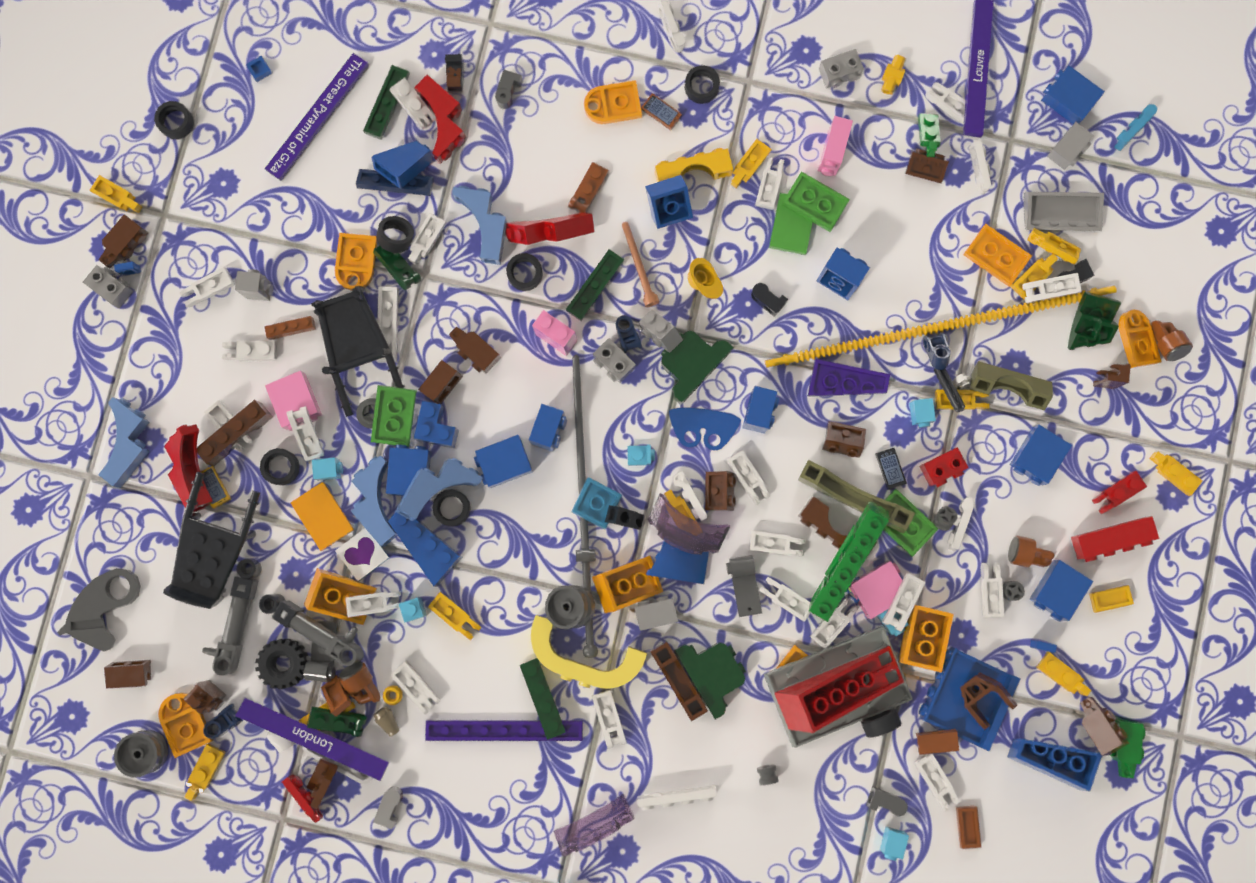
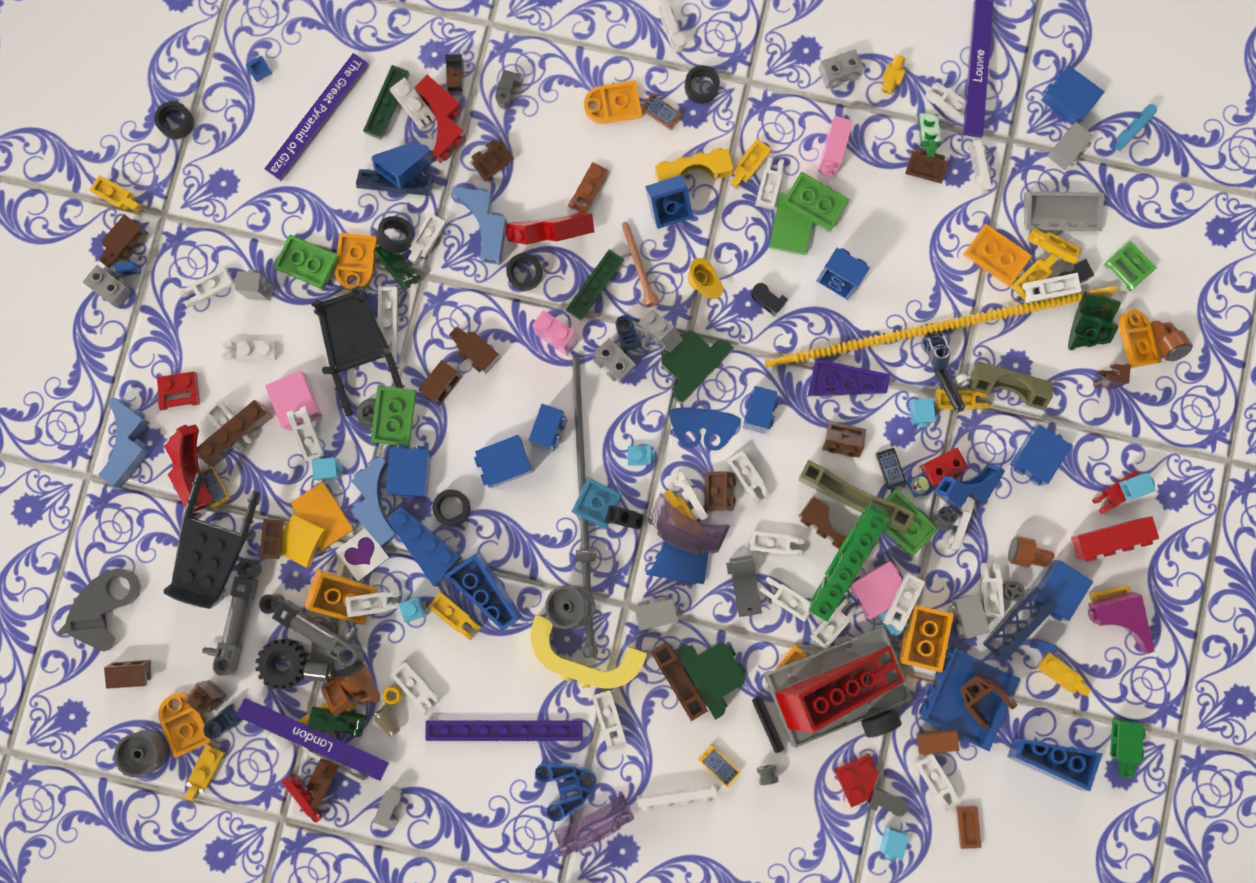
(175, 385): none -> red plate
(266, 459): black tyre -> none
(271, 539): none -> reddish brown hinge
(290, 327): dark orange piece -> none
(301, 540): none -> yellow slope
(306, 262): none -> bright green tile
(427, 485): medium blue arch -> none
(430, 428): blue brick -> none
(484, 590): none -> blue wedge
(491, 159): none -> reddish brown bracket
(542, 698): dark green plate -> none
(572, 802): none -> blue connector
(626, 585): light orange slope -> none
(719, 765): none -> tile
(768, 724): none -> black axle
(857, 779): none -> red plate
(919, 485): none -> tile
(969, 616): none -> light grey brick
(978, 487): none -> blue arch
(1025, 630): none -> dark blue fence
(1102, 727): hinge -> none
(1125, 611): none -> magenta arch
(1134, 261): none -> bright green plate
(1137, 486): none -> medium azure brick
(1176, 473): yellow hinge -> none

